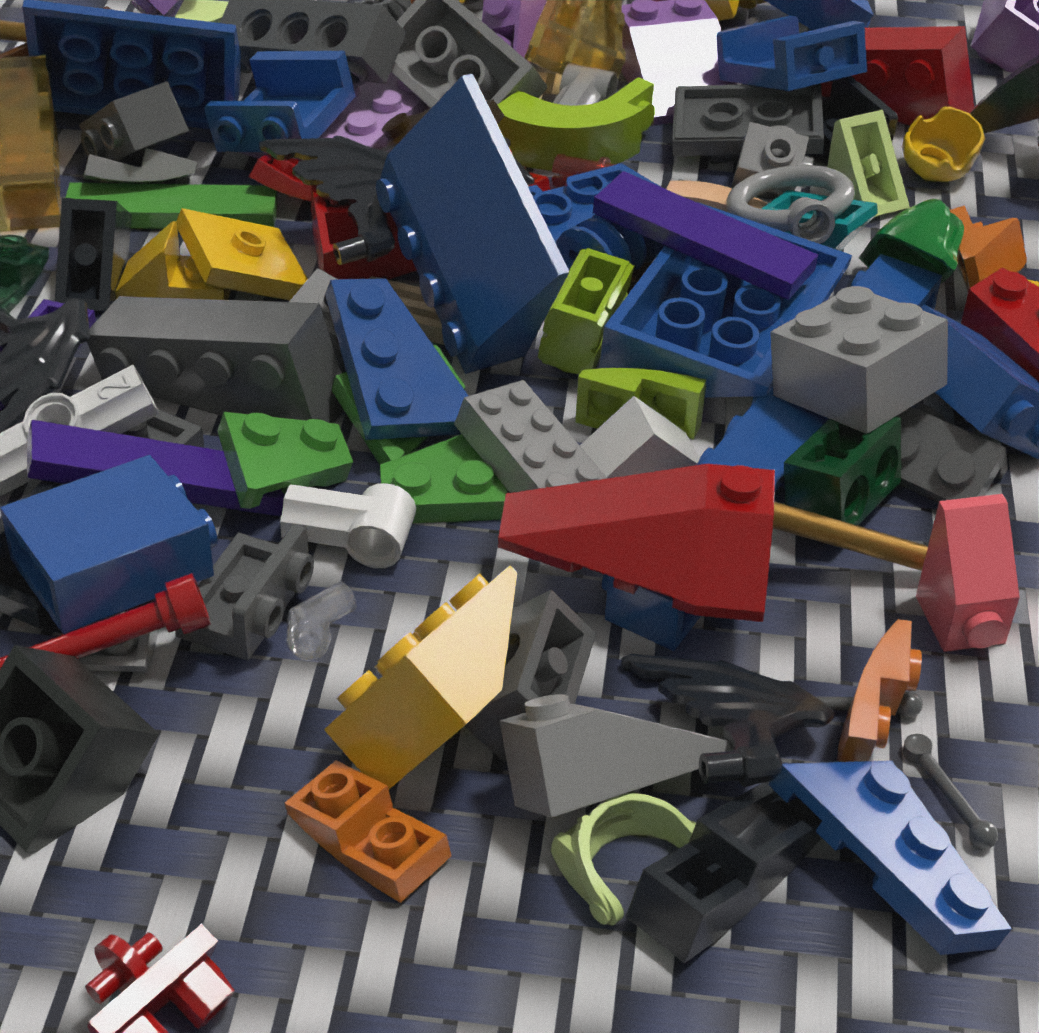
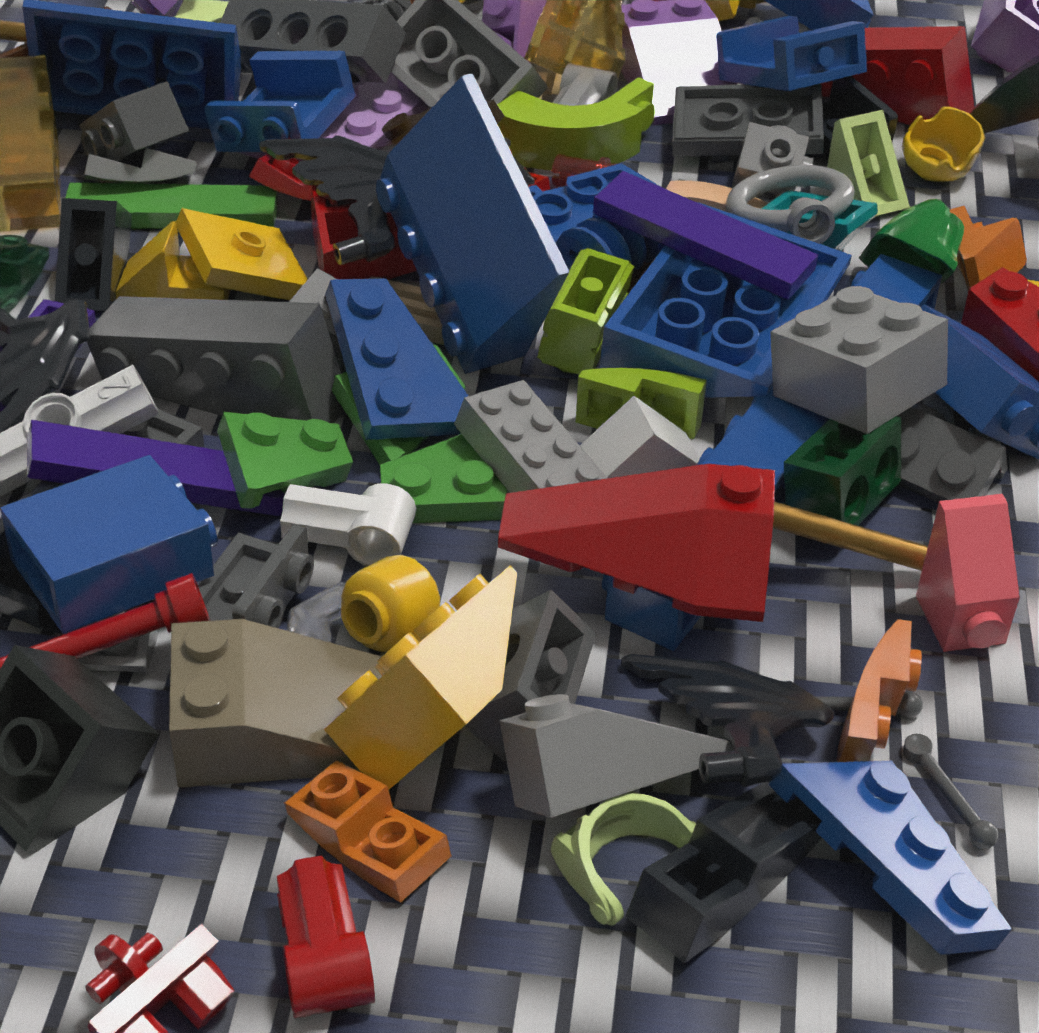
(255, 701): none -> dark tan slope
(324, 954): none -> red piece
(388, 601): none -> yellow head

